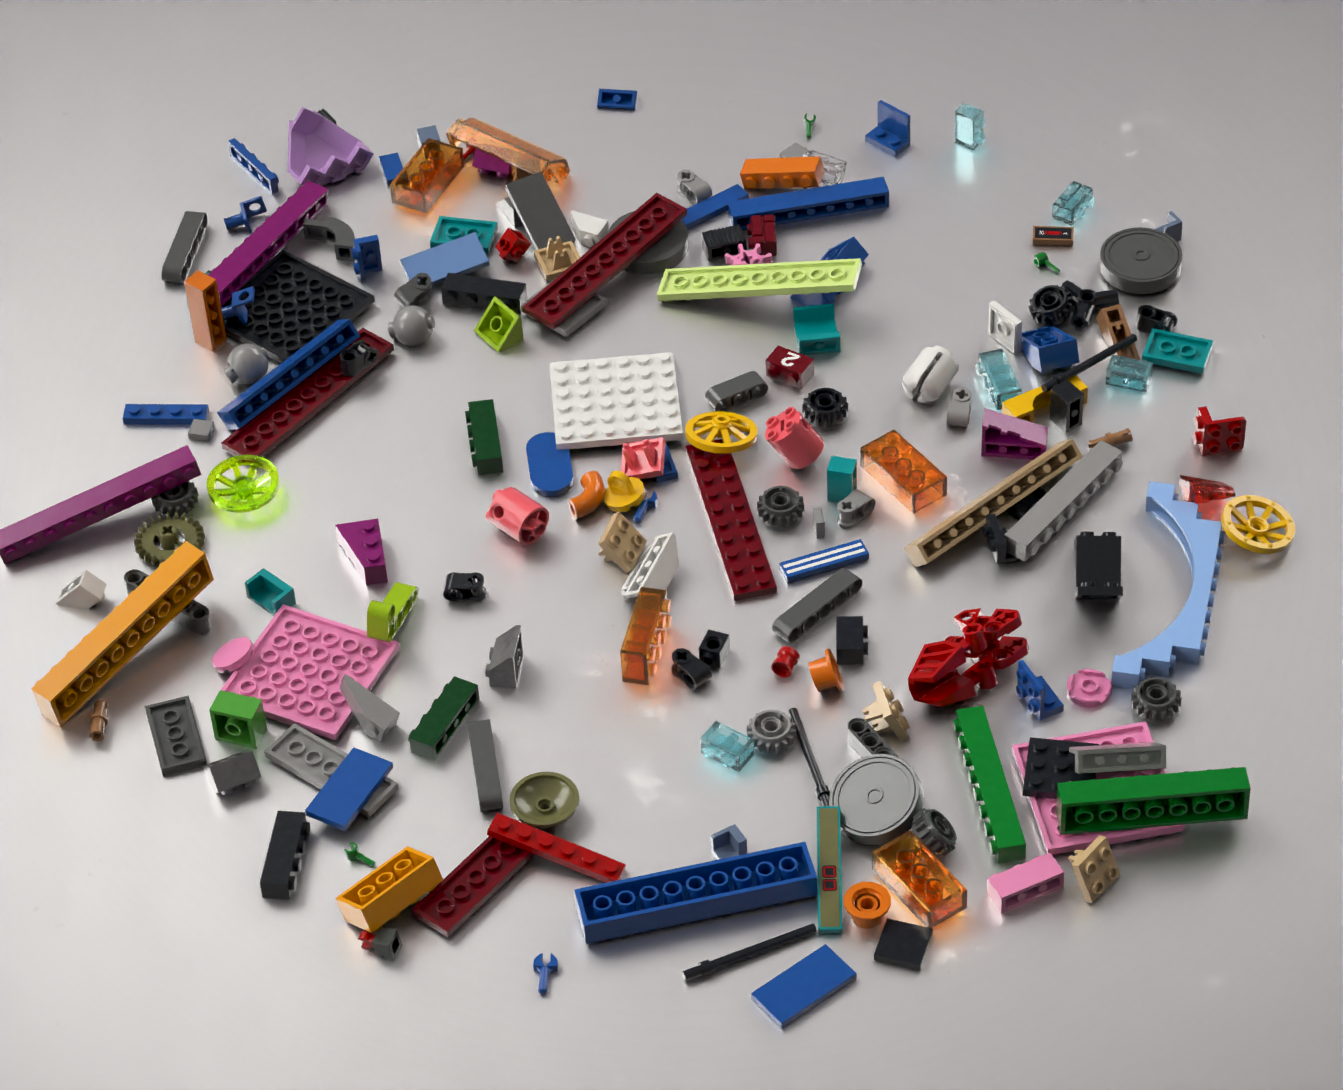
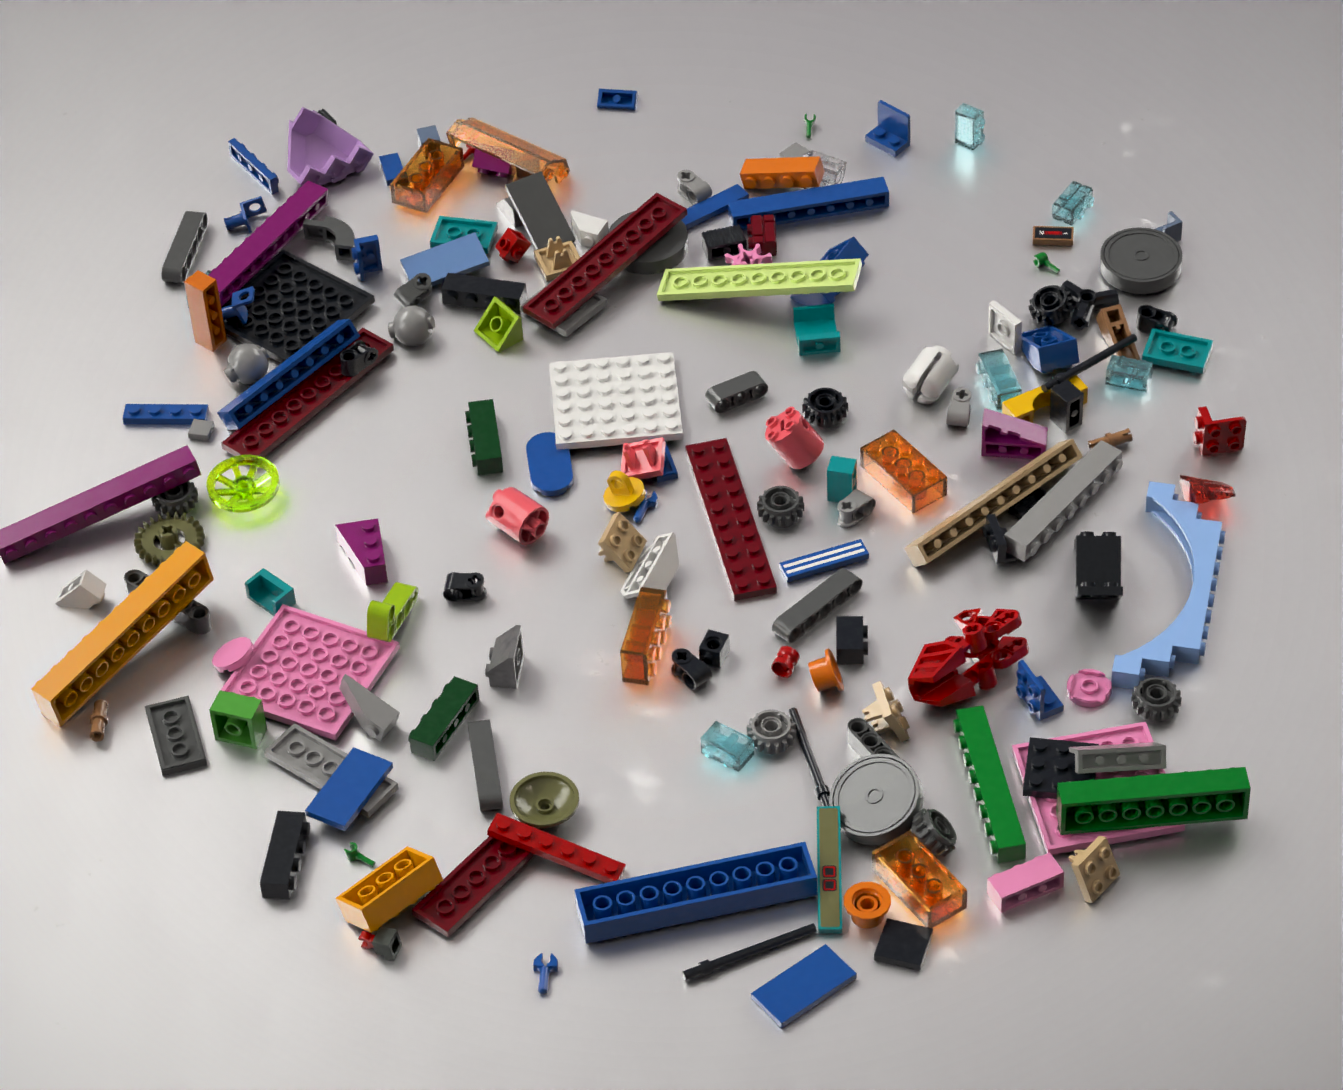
(232, 772): flat silver slope -> none
(590, 497): orange cylinder -> none
(721, 425): yellow wheel -> none
(728, 842): sand blue panel -> none
(789, 367): dark red brick -> none
(818, 523): light grey tile -> none
(1256, 527): yellow wheel -> none

